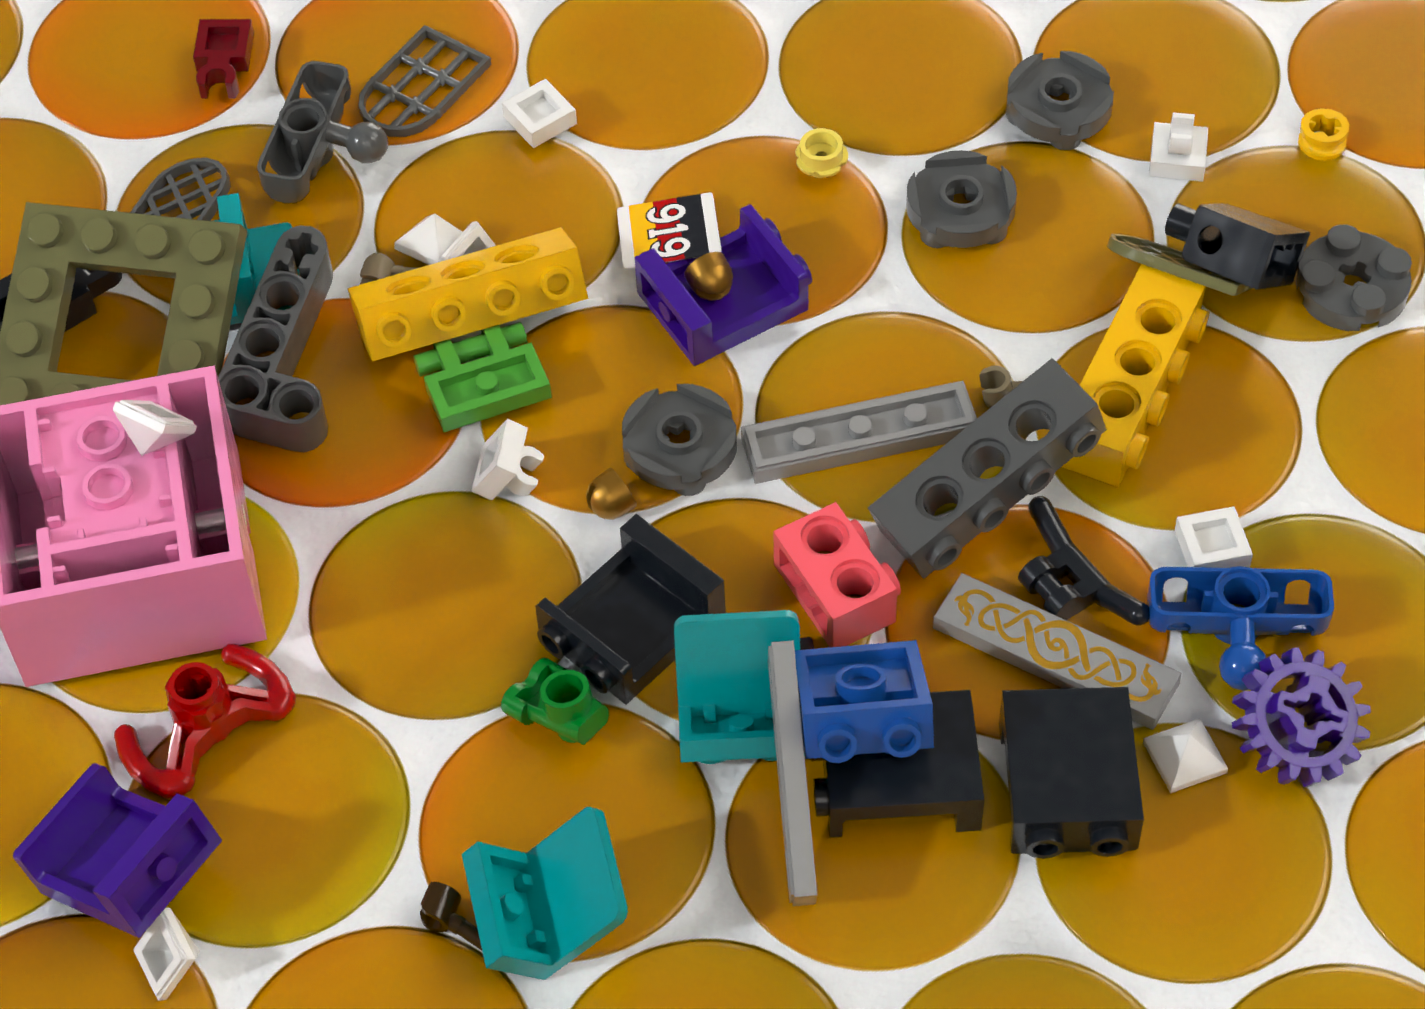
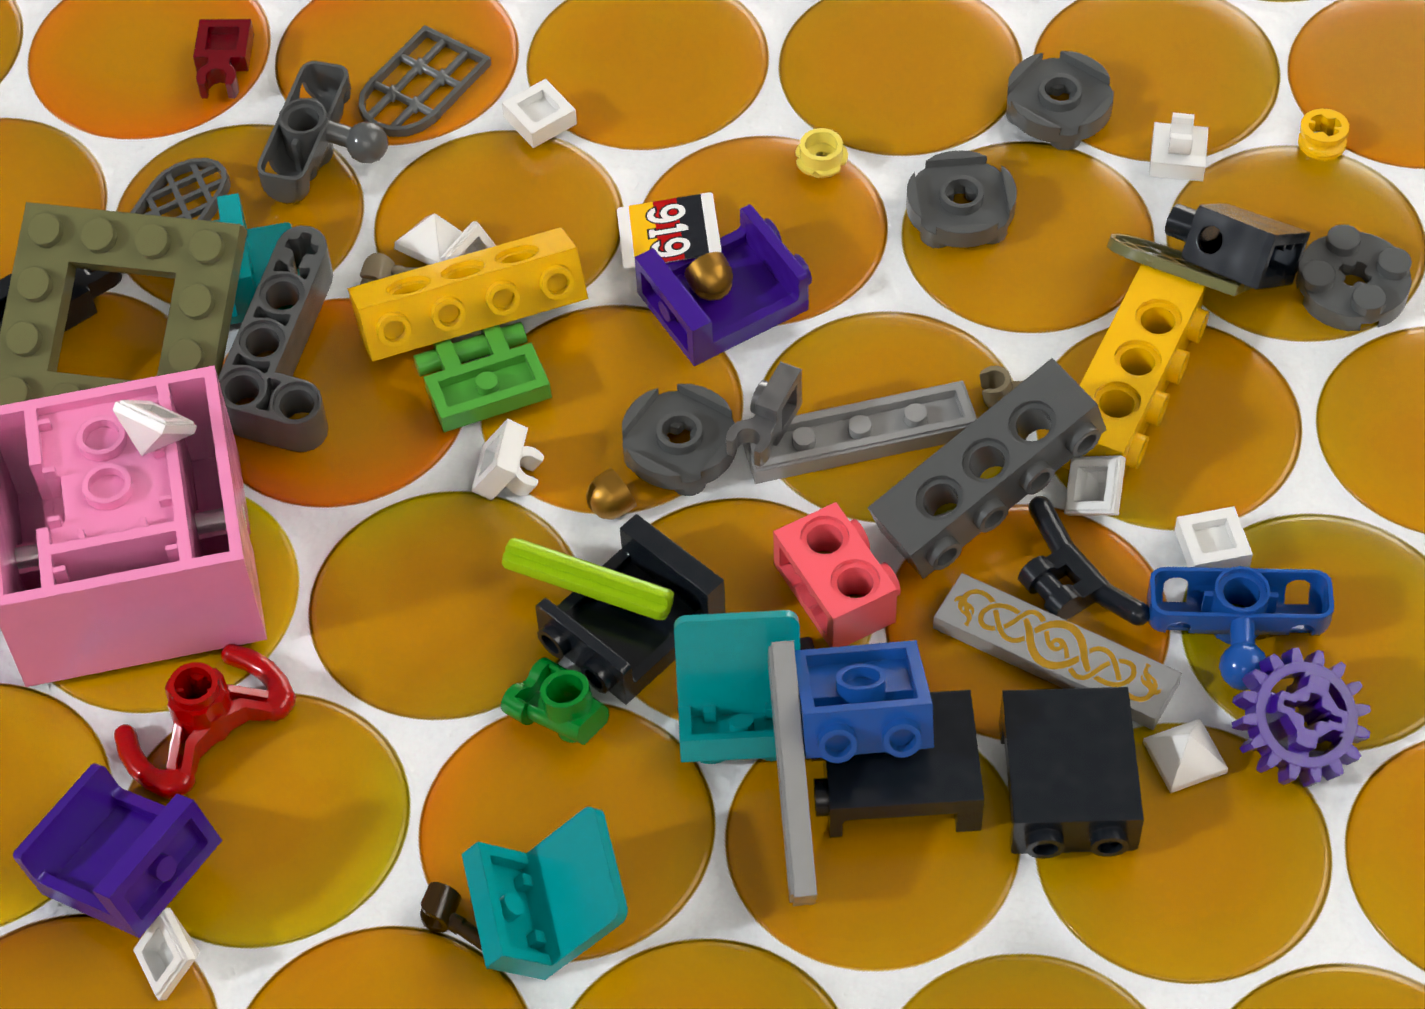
(588, 579): none -> lime axle
(774, 407): none -> flat silver plate
(1094, 485): none -> white slope

